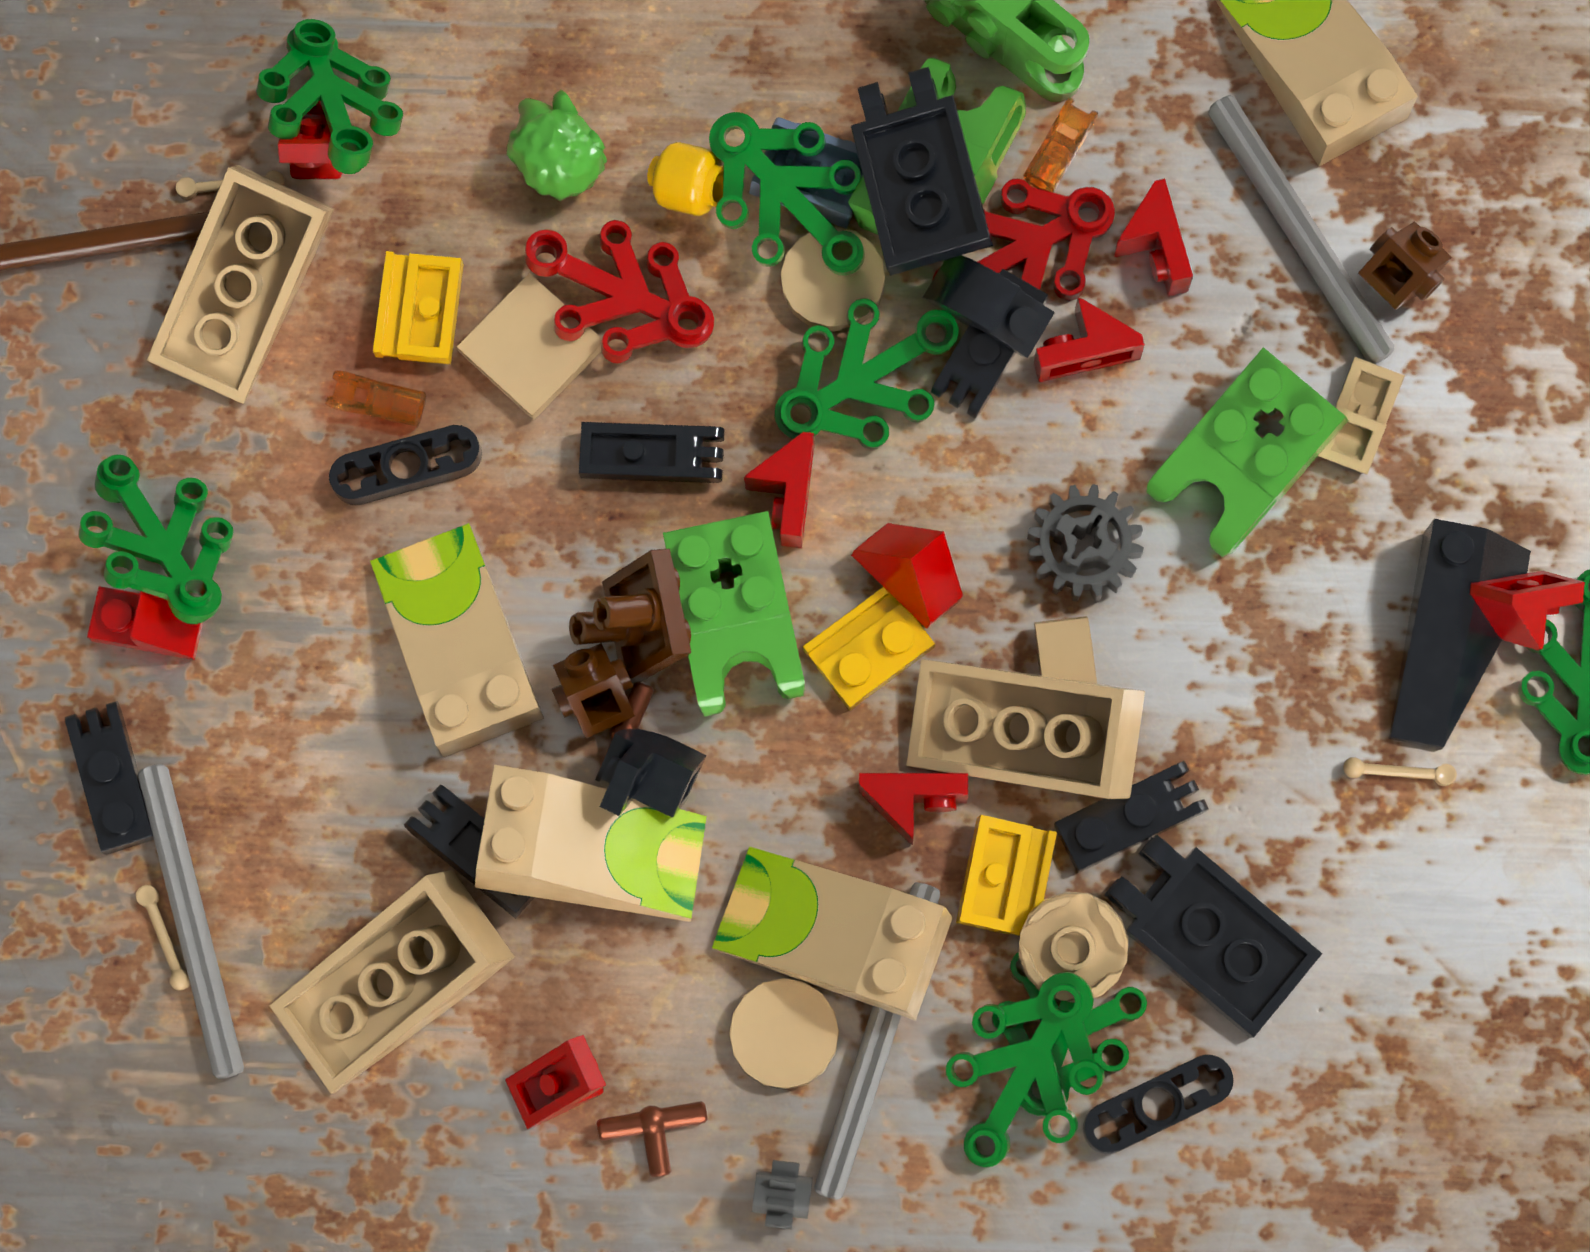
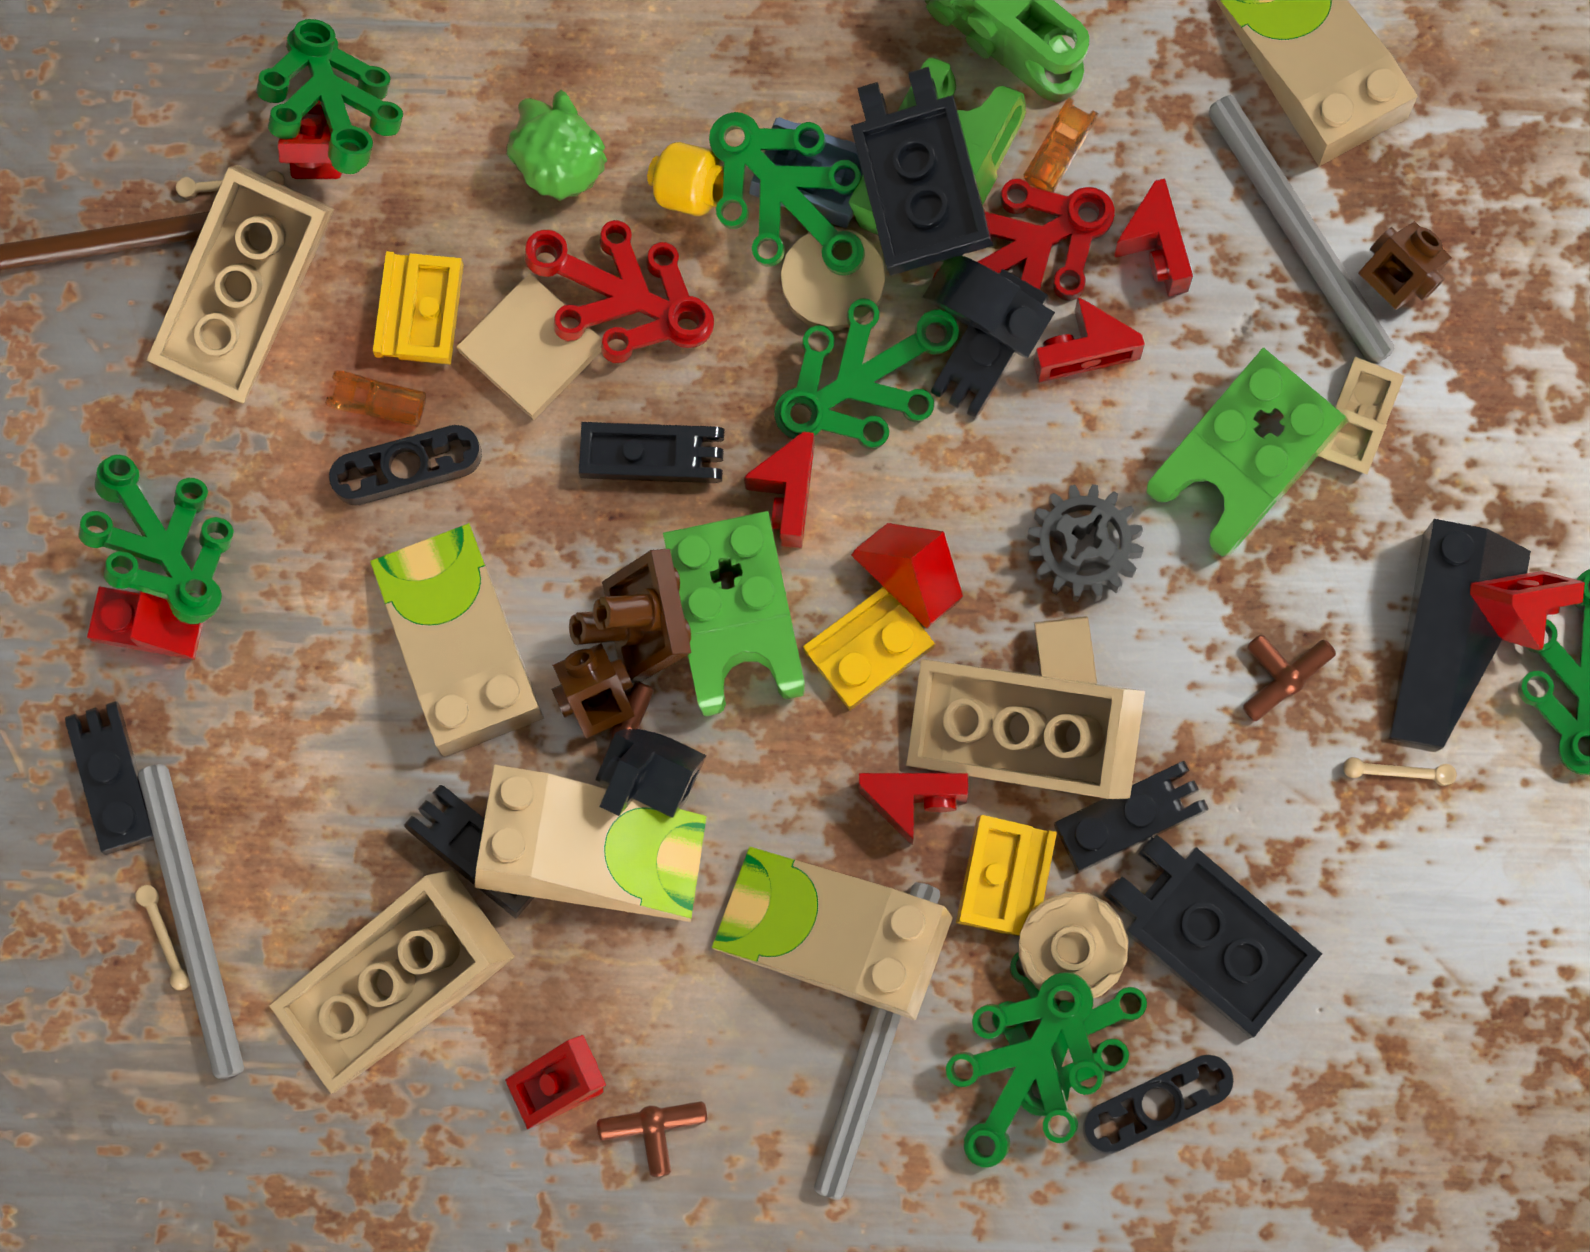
(782, 1194): dark grey gear -> none
(784, 1033): tan tile -> none
(1287, 678): none -> copper piece

